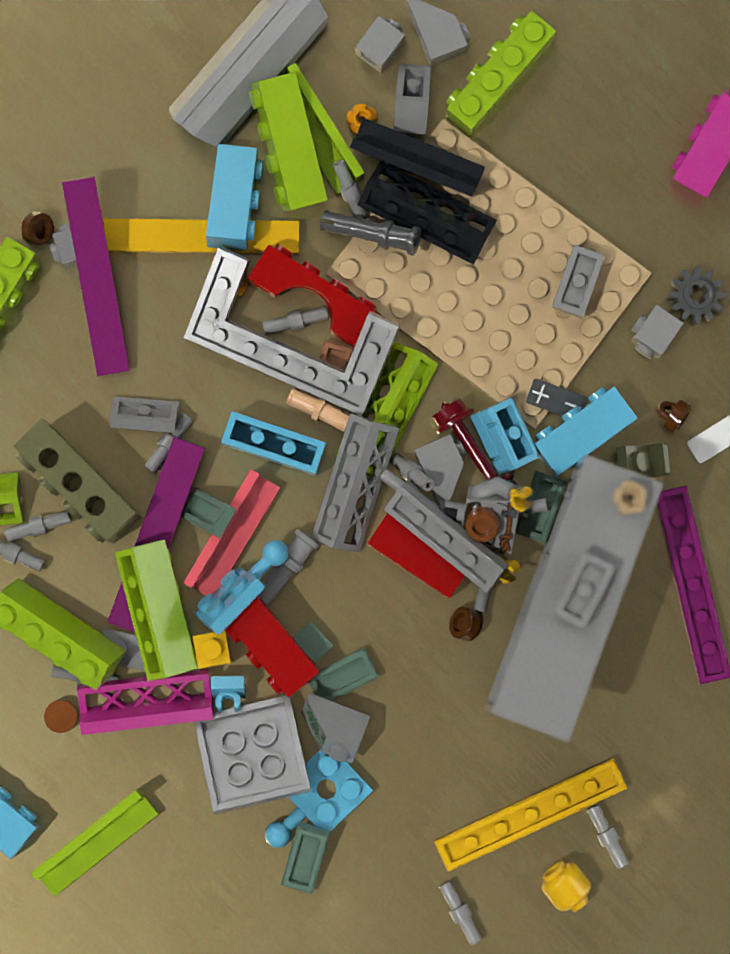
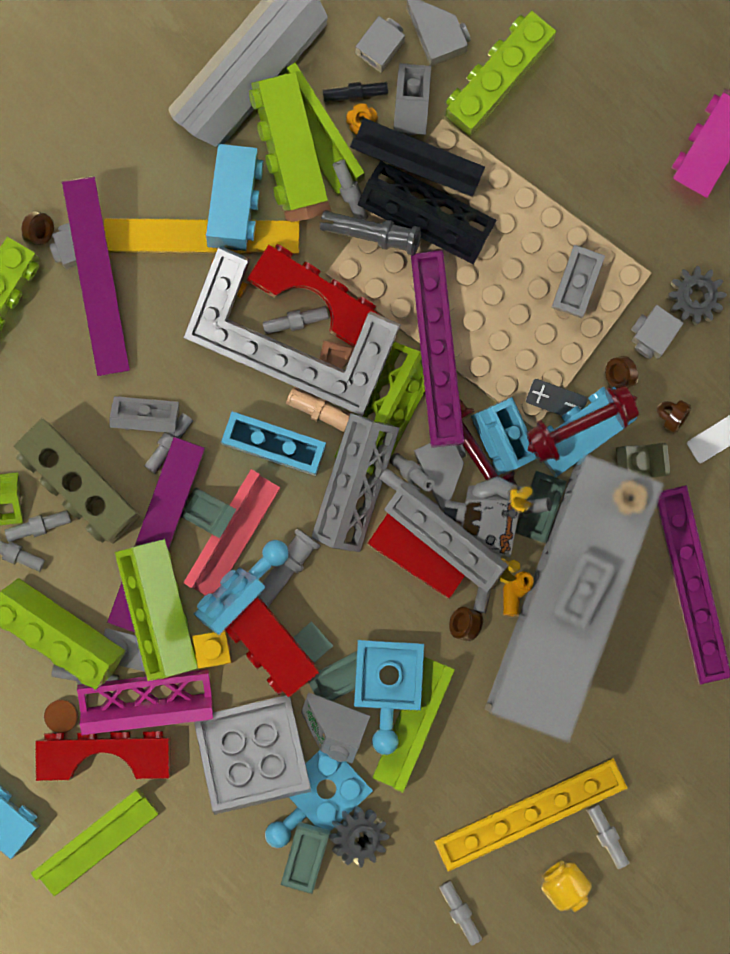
(146, 756): none -> red arch
(228, 688): medium azure tile -> none
(307, 212): none -> nougat tile
(351, 828): none -> dark grey gear
(355, 92): none -> black bar
(401, 695): none -> medium azure plate
(414, 726): none -> lime fence
(437, 349): none -> magenta tile
(482, 524): dark orange tile -> none
(515, 591): none -> light orange arm
(620, 404): none -> dark red piece
(621, 372): none -> reddish brown tile

